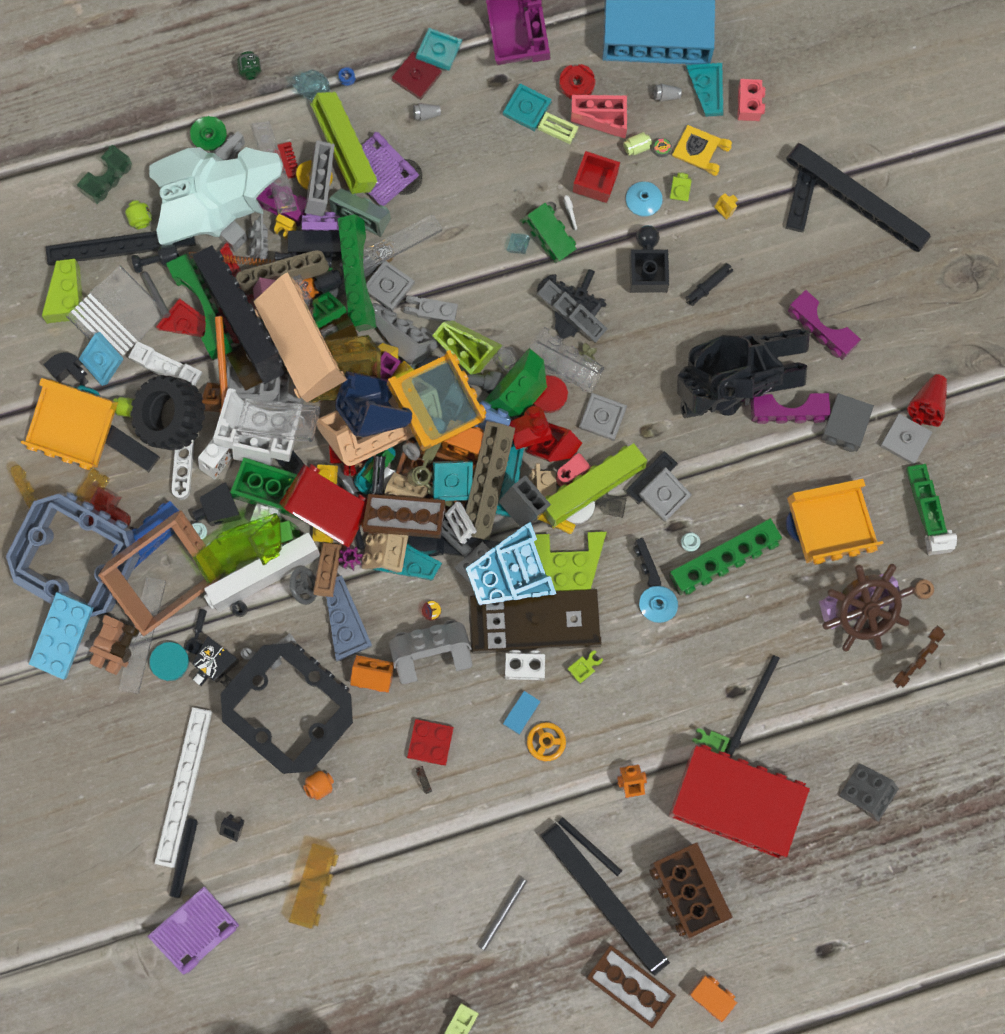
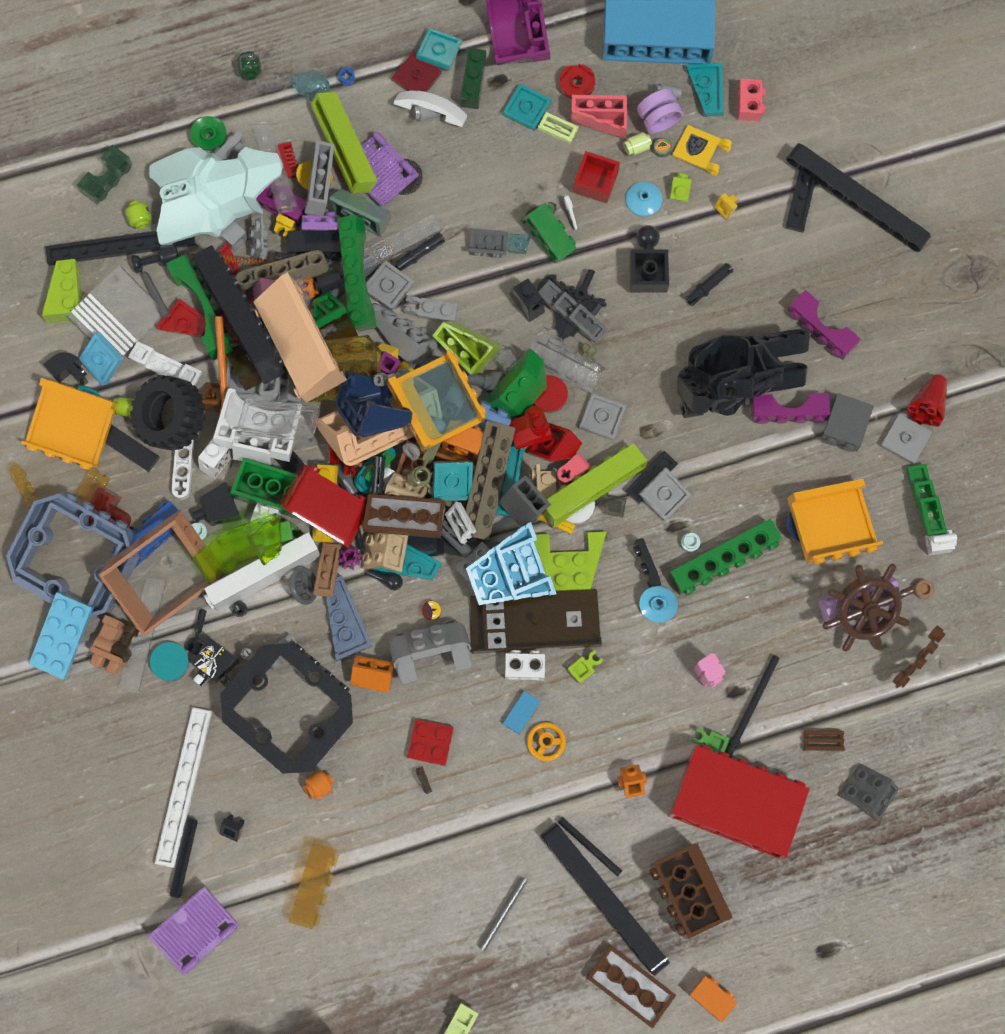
(382, 378): none -> light grey bar
(390, 580): none -> black piece
(413, 256): none -> black pin
(433, 102): none -> white slope
(473, 78): none -> dark green brick
(489, 242): none -> dark grey bracket
(526, 298): none -> black torso
(660, 111): none -> lavender wheel
(710, 671): none -> bright pink brick
(823, 740): none -> reddish brown tile

